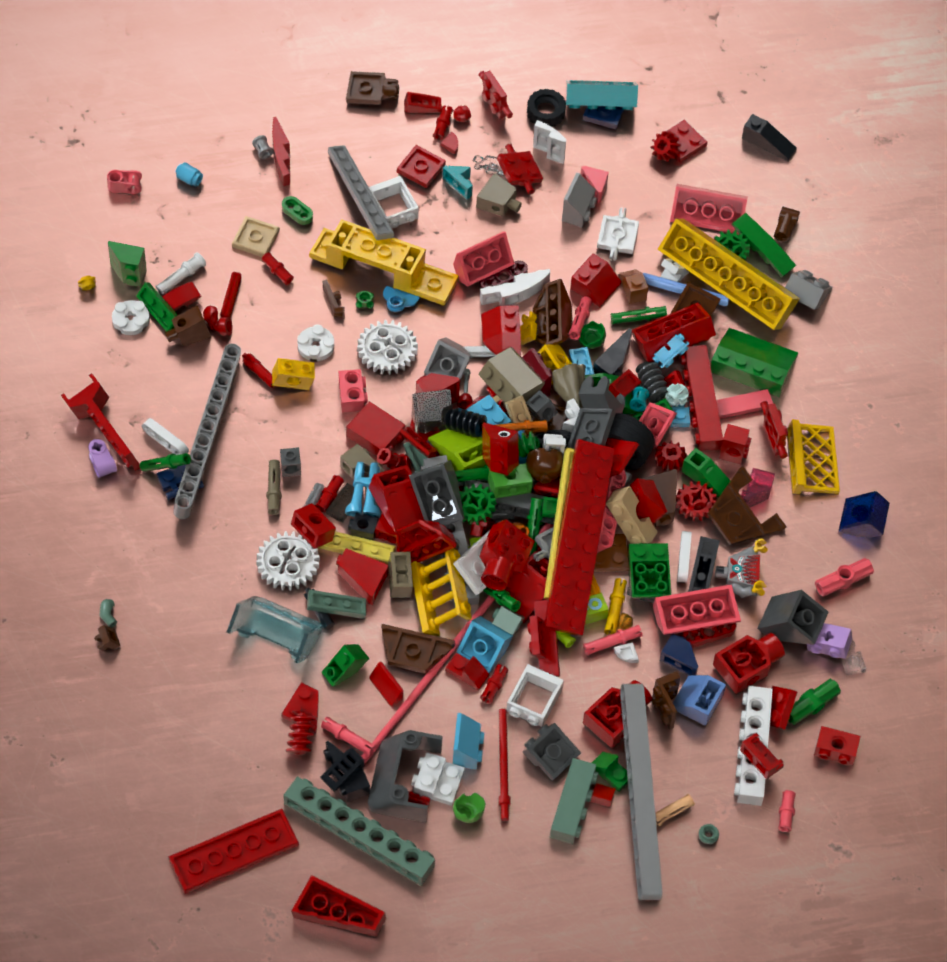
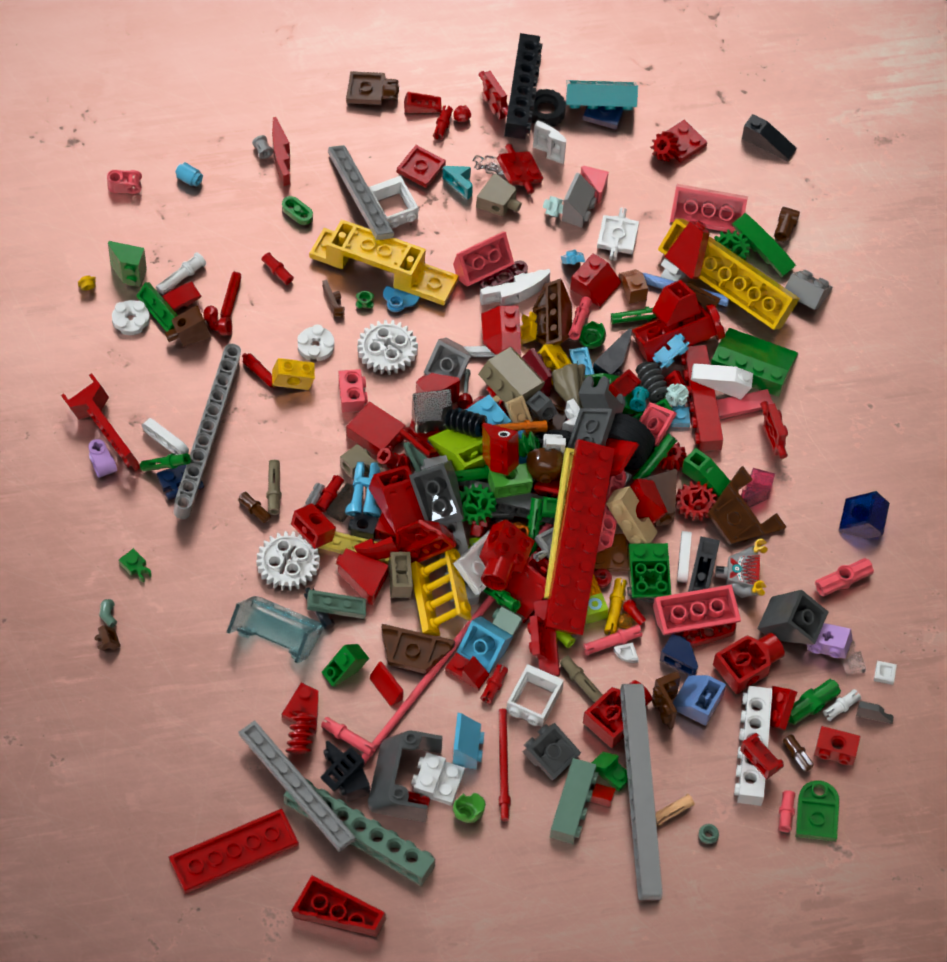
(134, 563): none -> green plate
(254, 507): none -> reddish brown axle
(255, 236): tan tile -> none
(290, 462): dark grey brick -> none
(297, 786): none -> light grey tile
(377, 550): none -> red slope
(450, 143): tile -> none
(523, 84): none -> black brick
(553, 206): none -> light aqua gear
(572, 257): none -> medium azure plate
(577, 674): none -> dark tan pin
(603, 582): none -> red plate
(631, 609): none -> red arm
(656, 457): none -> green pin
(676, 304): none -> red slope
(690, 249): none -> red slope
(719, 329): none -> red tile
(725, 379): none -> white slope
(735, 444): red brick -> none
(797, 462): yellow fence -> none
(798, 752): none -> reddish brown axle
(817, 813): none -> green tile
(842, 705): none -> white pin
(873, 712): none -> dark grey tile
(885, 672): none -> white tile

